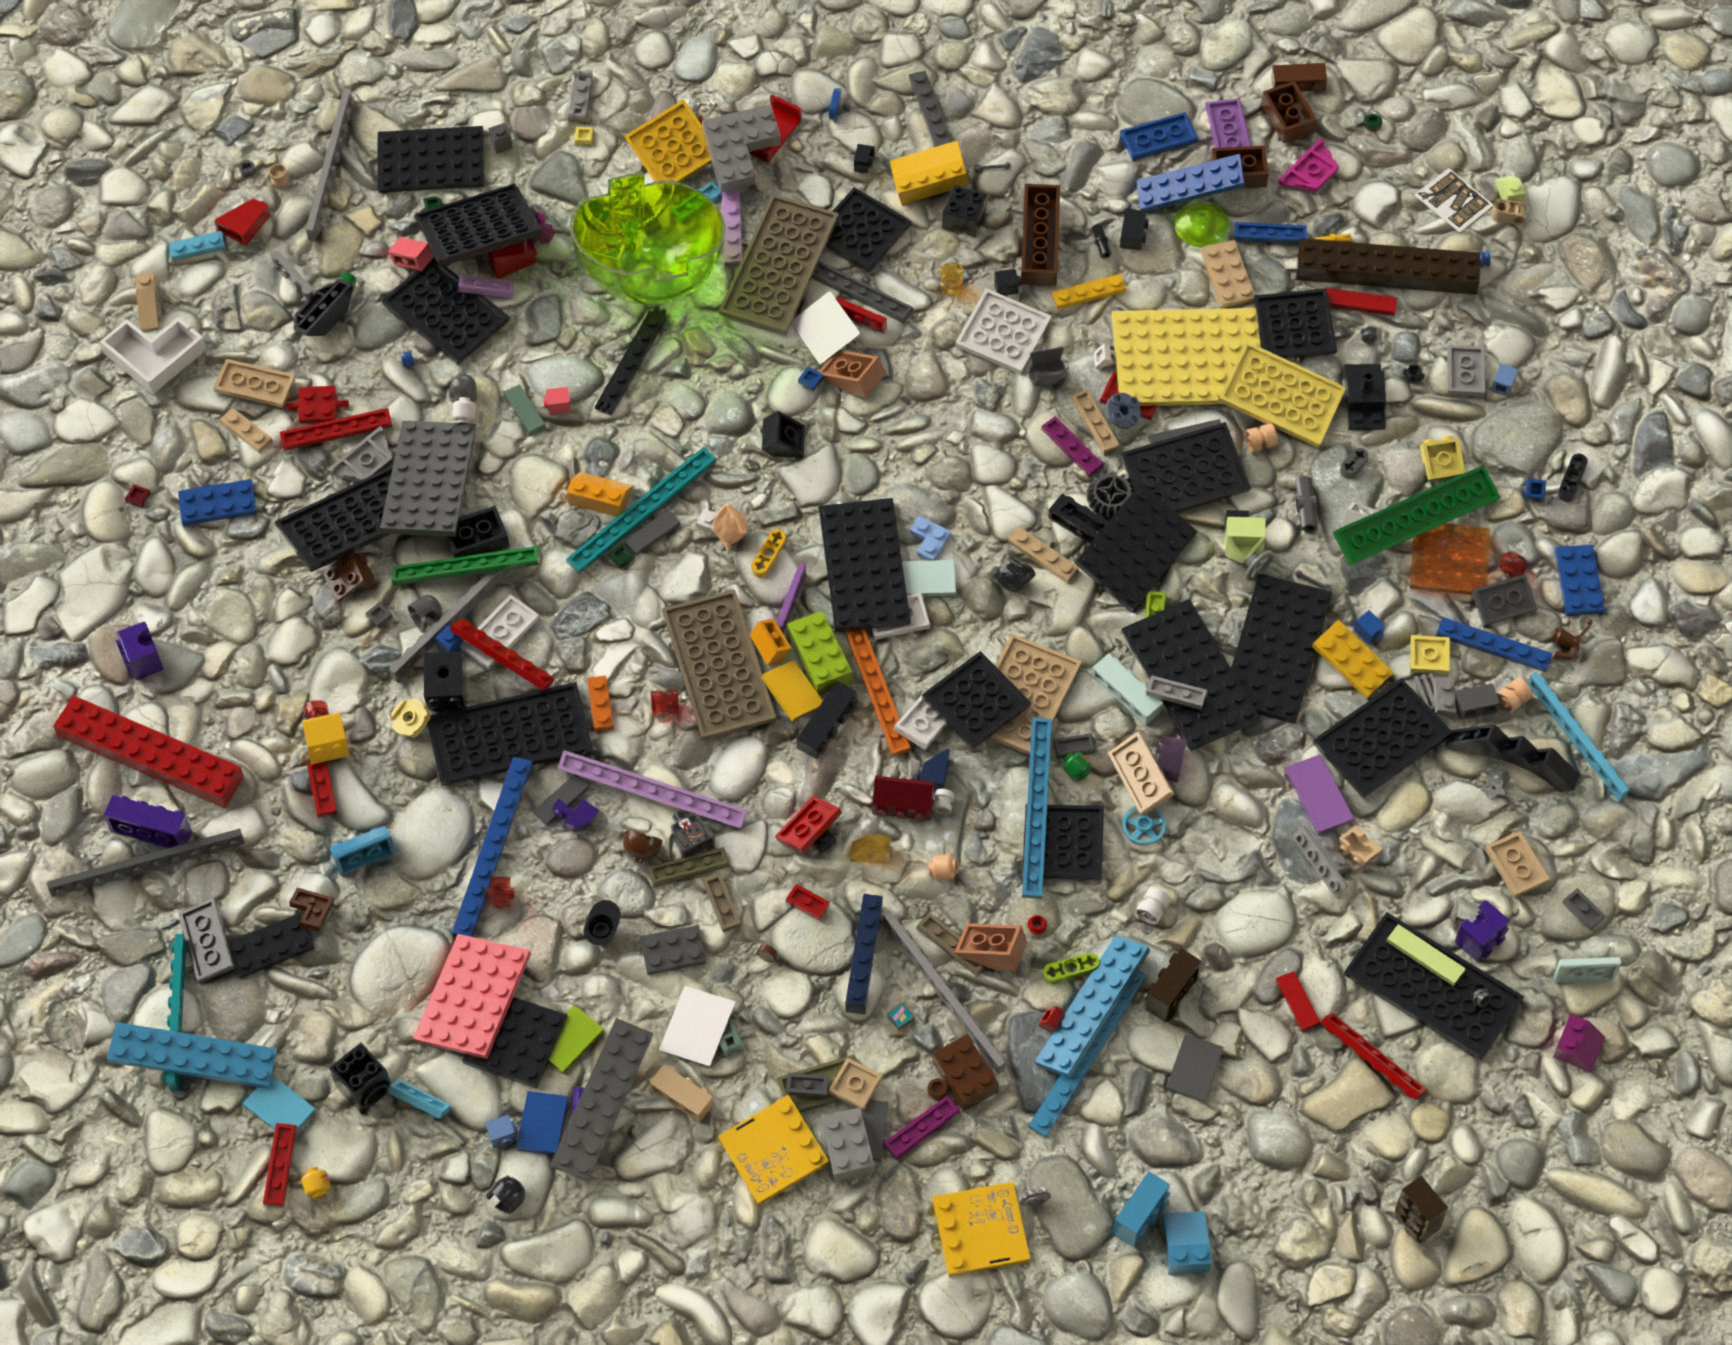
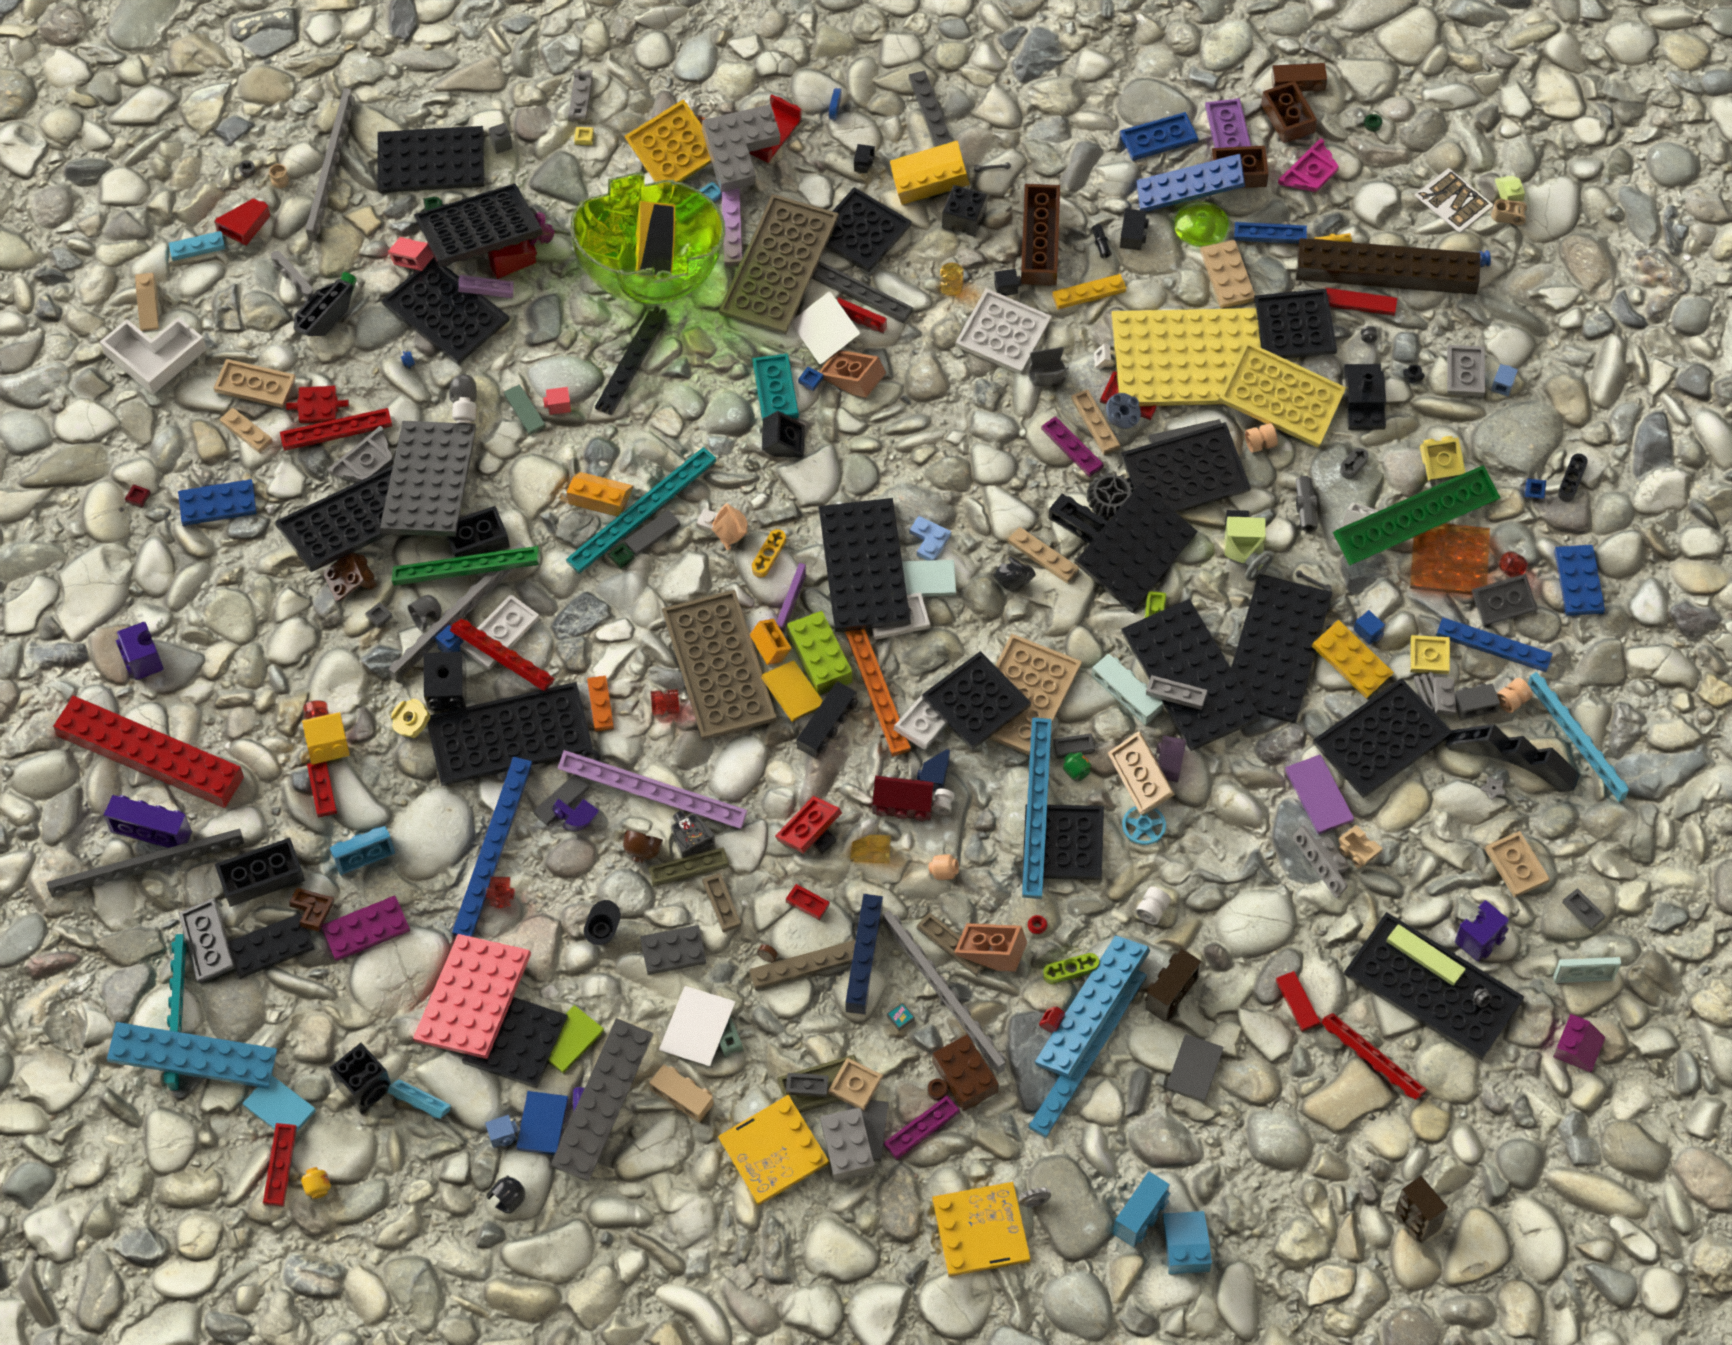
(259, 872): none -> black brick
(365, 928): none -> magenta plate
(655, 236): none -> black slope
(775, 385): none -> teal tile
(802, 965): none -> dark tan plate
(1566, 639): reddish brown piece -> none

